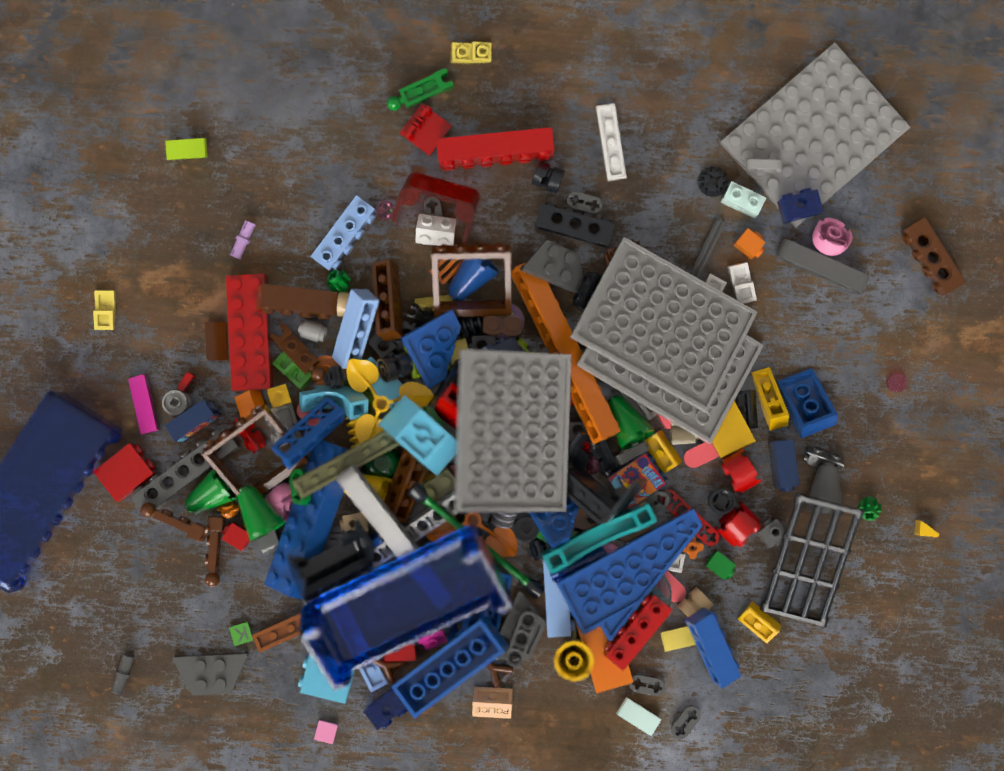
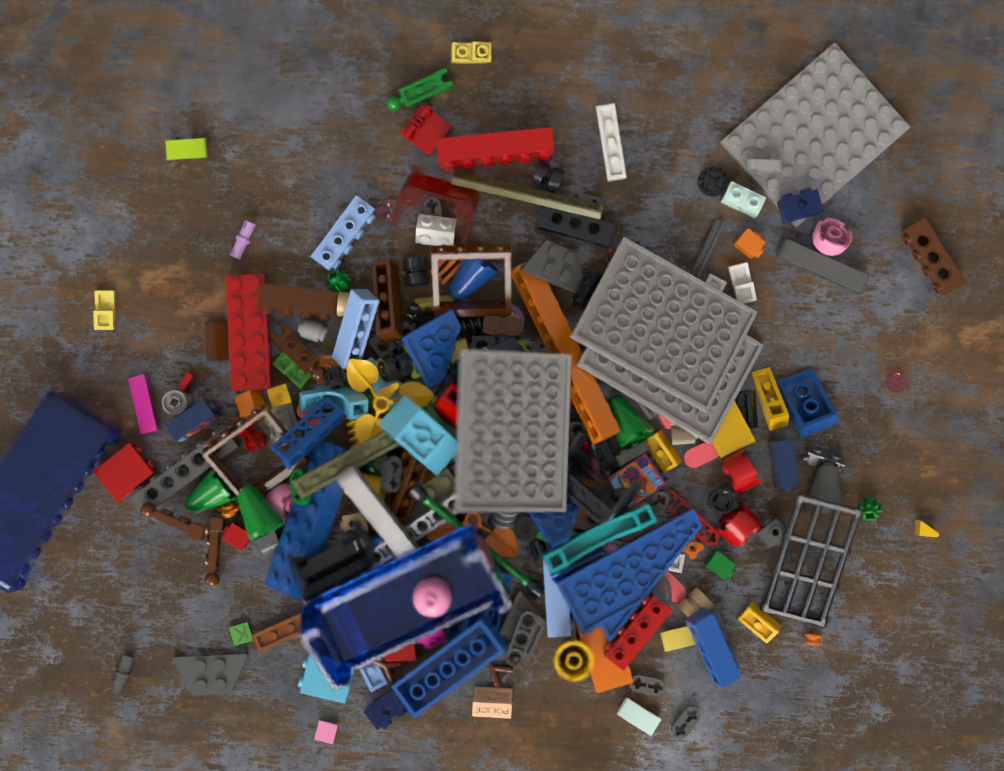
(389, 391): none -> yellow slope
(391, 474): none -> dark grey beam
(416, 271): none -> black wheel
(432, 596): none -> bright pink cylinder
(527, 194): none -> olive tile
(813, 639): none -> orange bush

